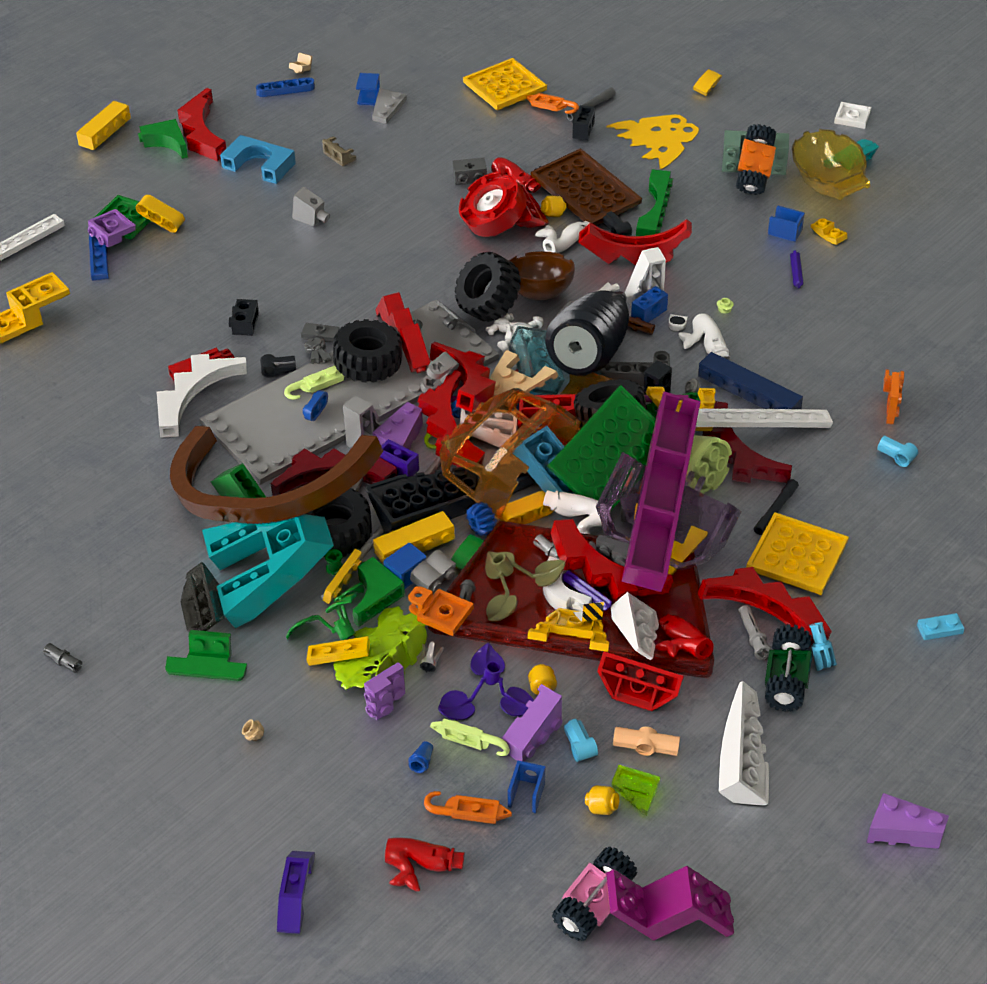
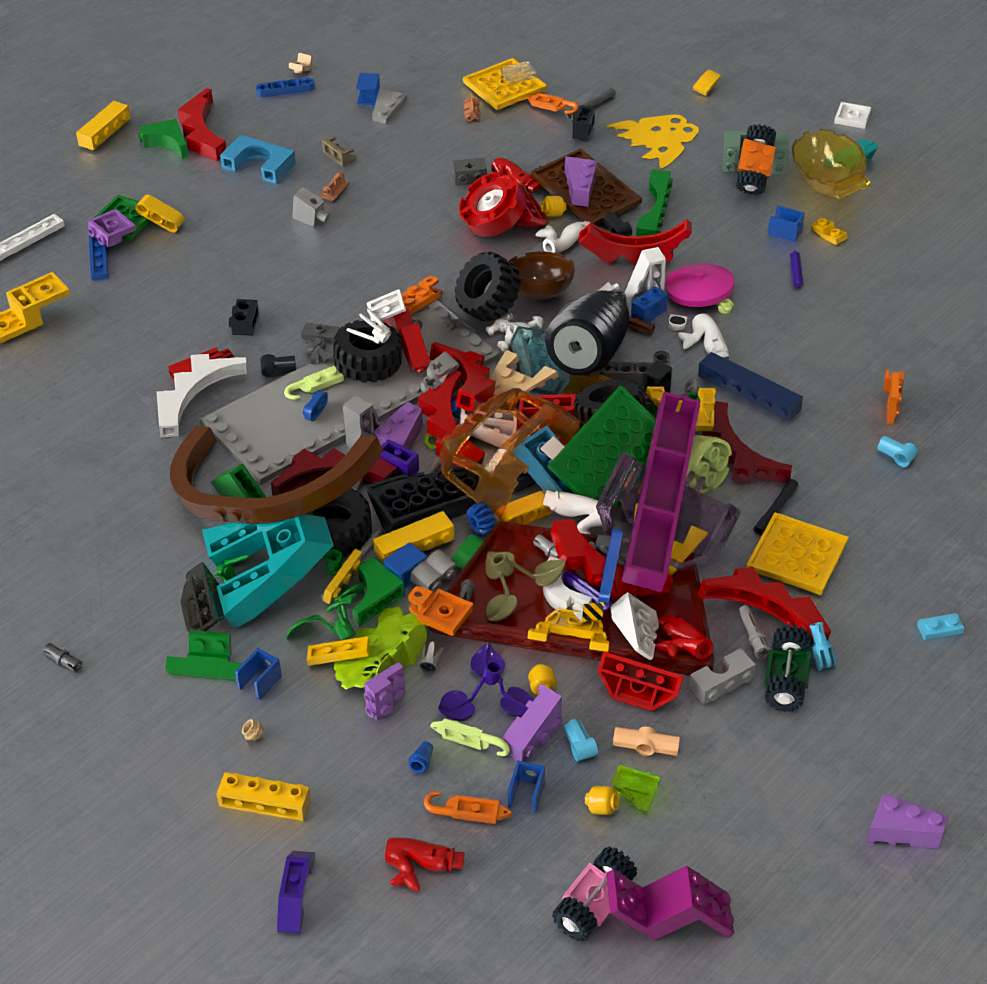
(225, 570): none -> green plant
(252, 665): none -> blue piece
(264, 796): none -> yellow brick
(335, 187): none -> nougat hinge
(380, 332): none -> white plant
(387, 305): none -> white slope
(419, 296): none -> orange plate
(471, 108): none -> nougat hinge
(519, 72): none -> clear plate
(552, 447): none -> white sticker
(580, 179): none -> medium lavender wedge
(610, 566): none -> blue beam
(700, 285): none -> dark pink dish
(710, 685): none -> light grey arch
(742, 764): white wedge -> none
(764, 418): white plate -> none

